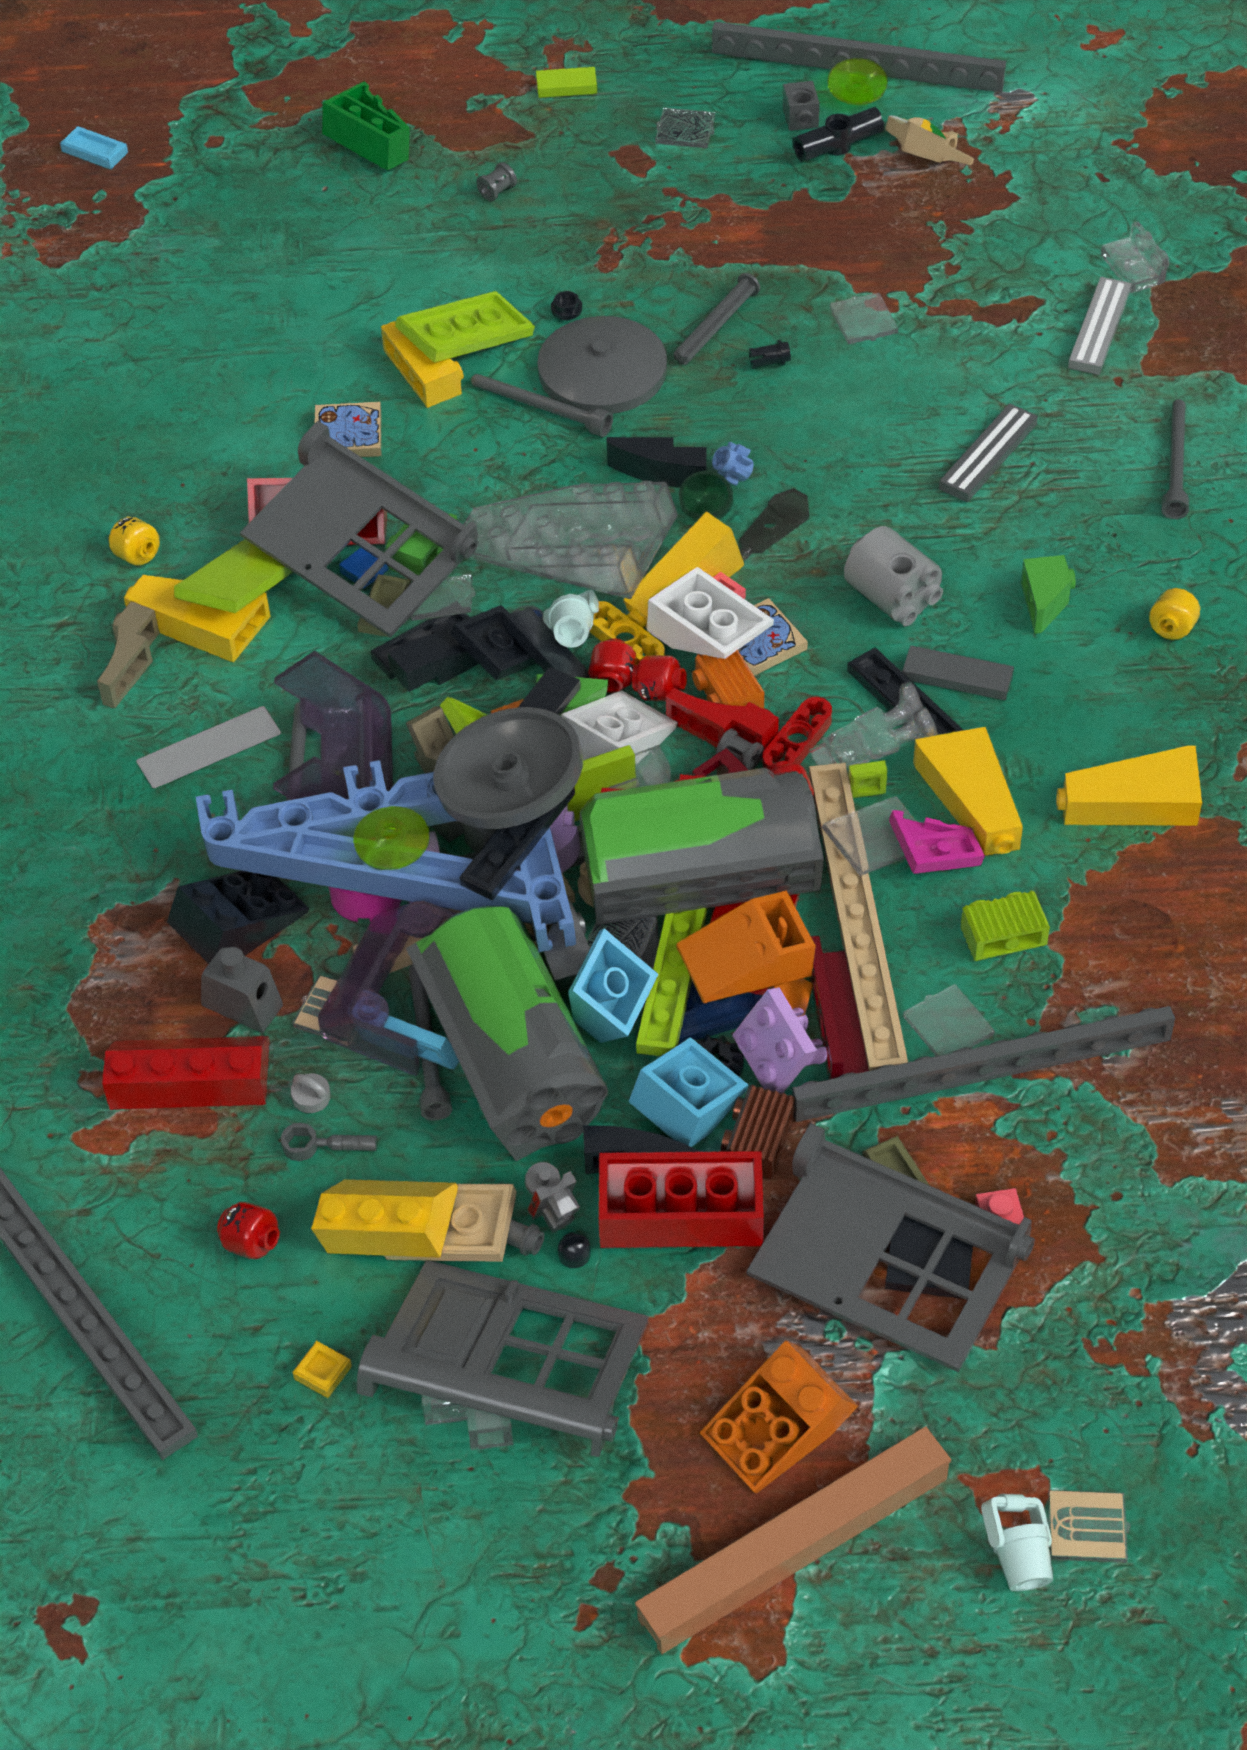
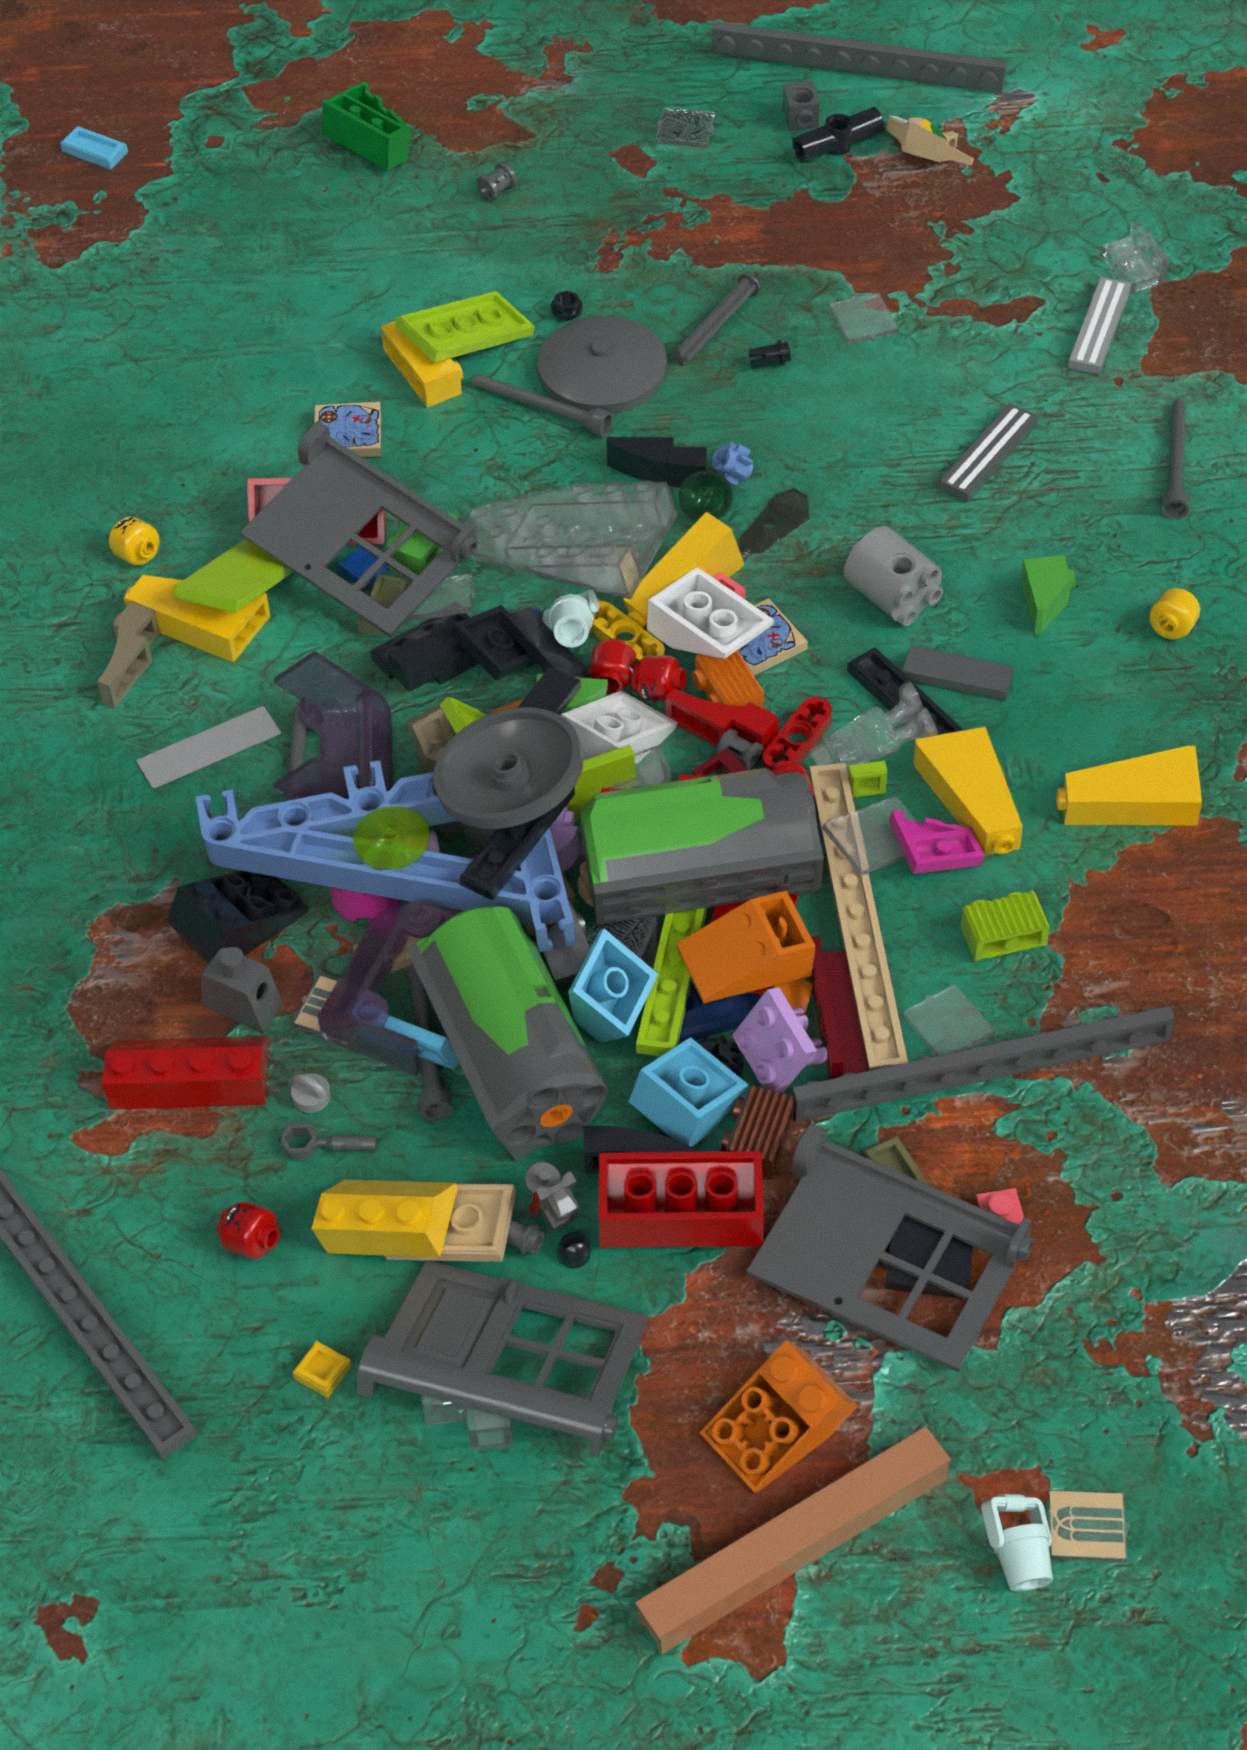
(566, 82): lime tile -> none
(857, 81): clear neon green dish -> none

